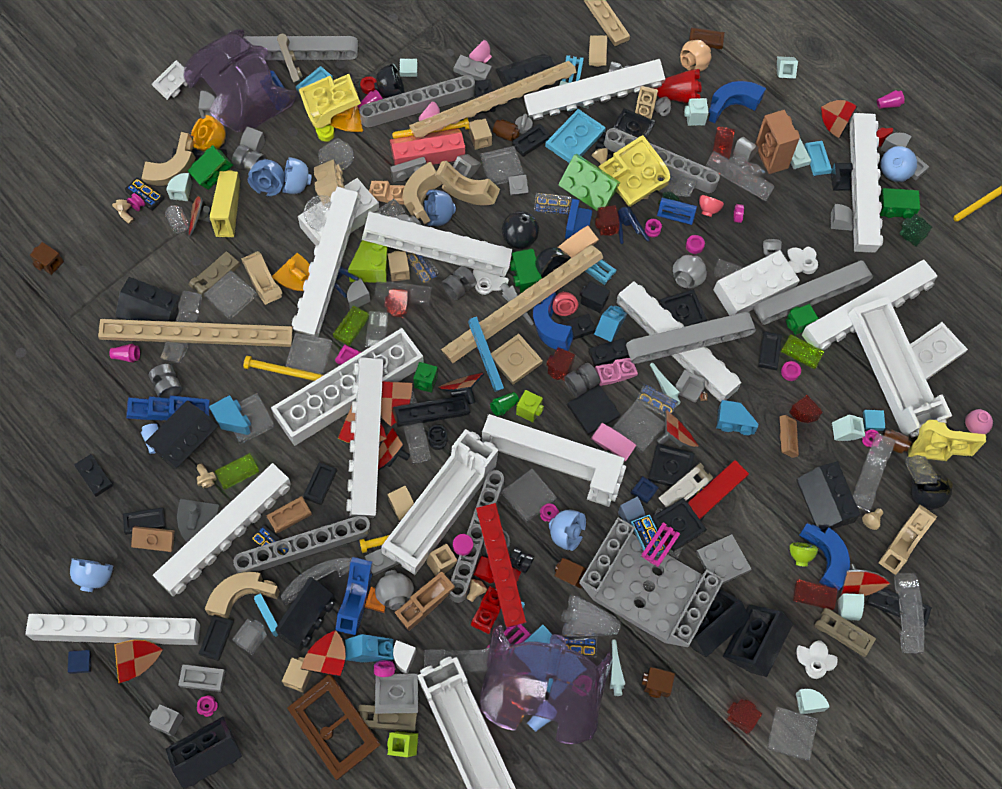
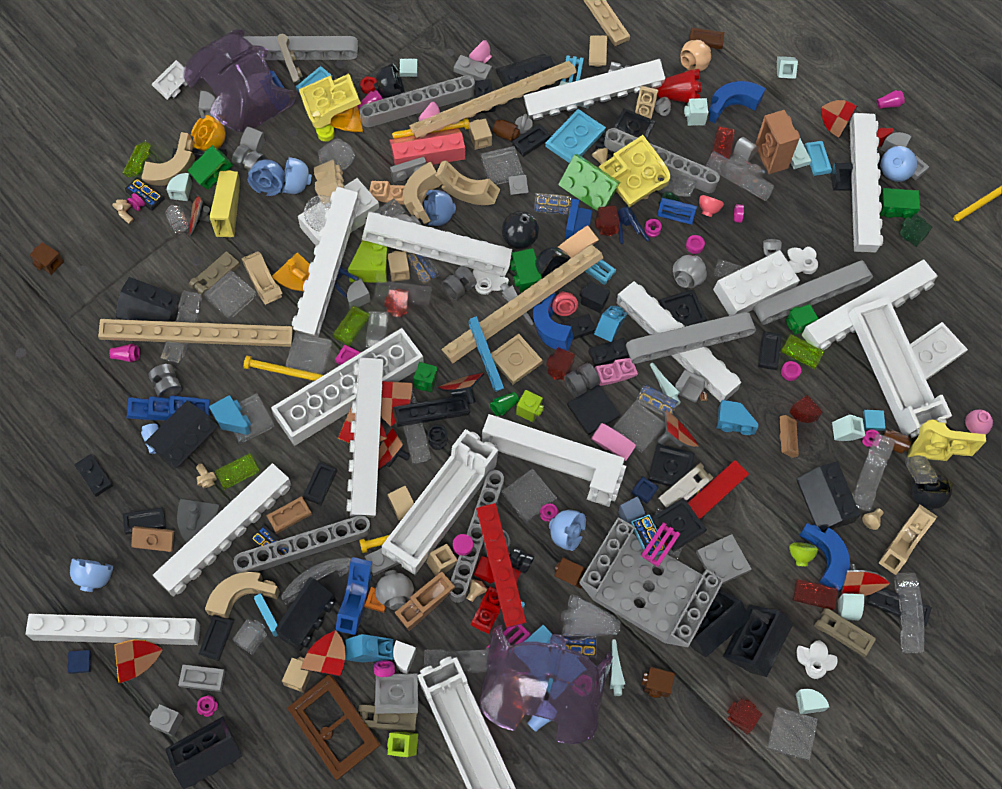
(138, 156): none -> clear neon green plate
(466, 165): light grey brick -> none
(841, 217): light grey brick -> none

